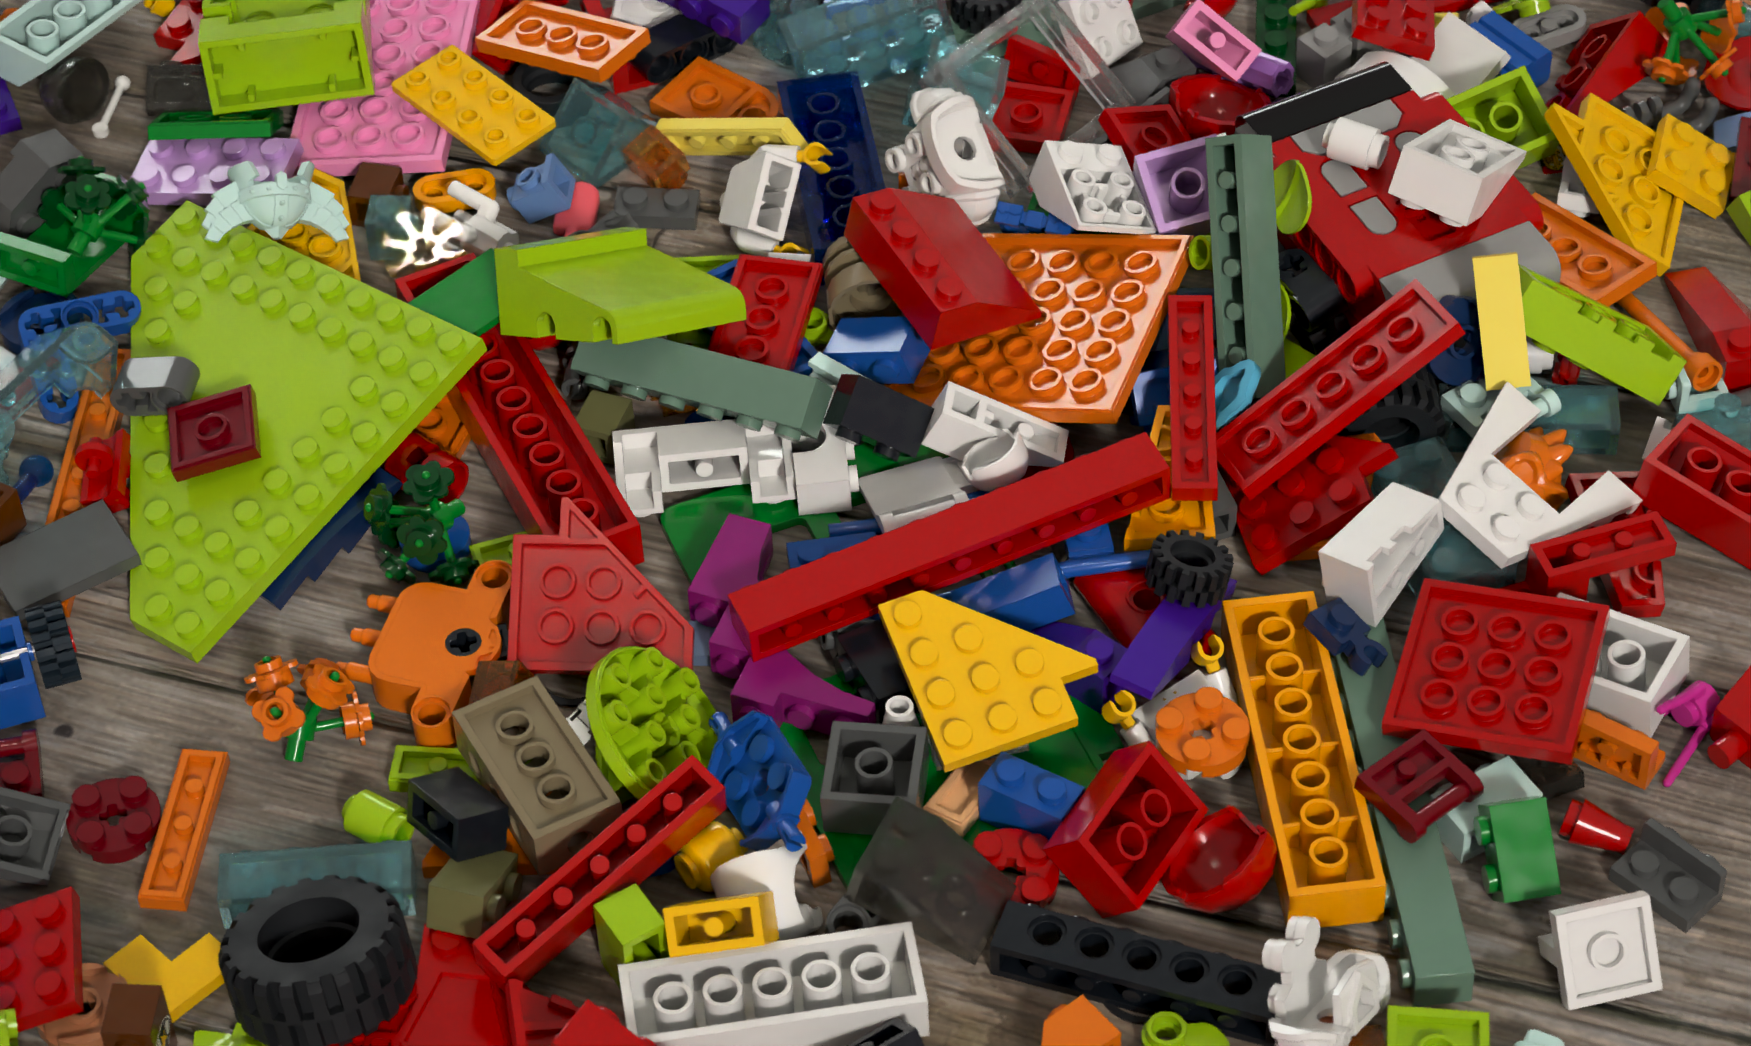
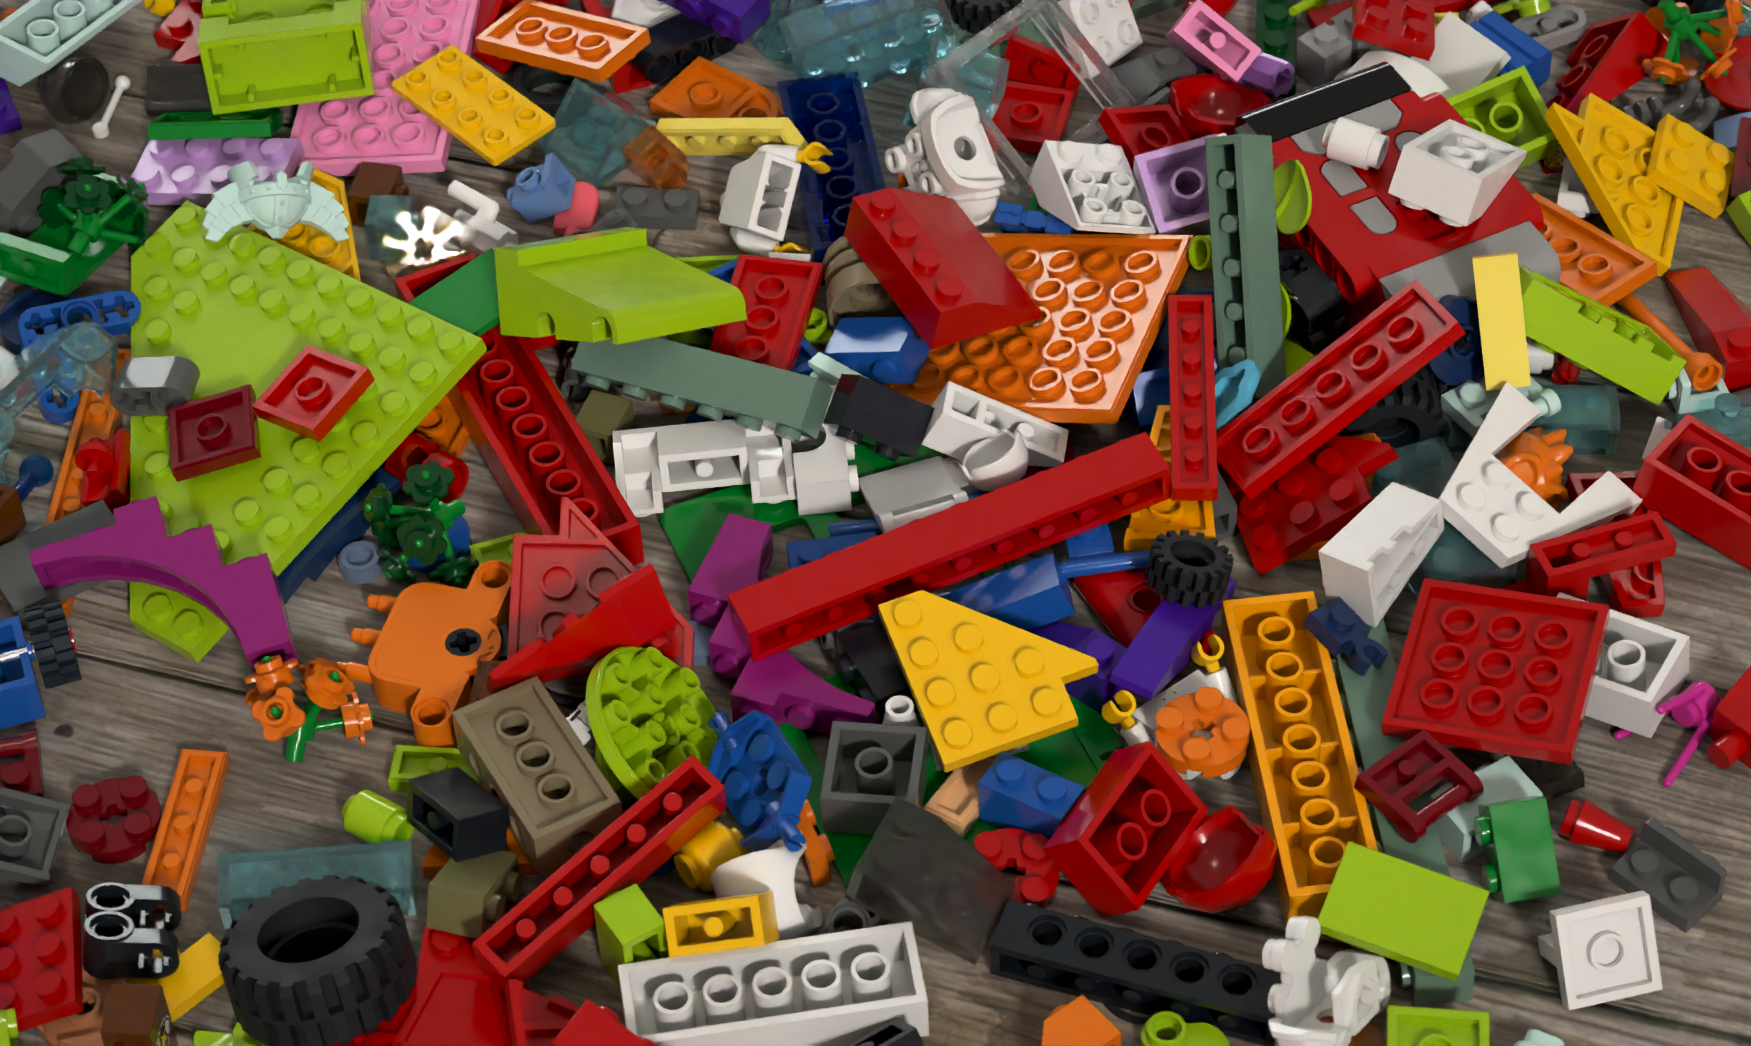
(120, 931): none -> black piece
(190, 563): none -> magenta arch
(313, 393): none -> red plate
(360, 562): none -> sand blue tile
(433, 188): light orange plate -> none
(628, 615): none -> red wedge
(1402, 911): none -> lime tile
(1618, 750): orange bracket -> none

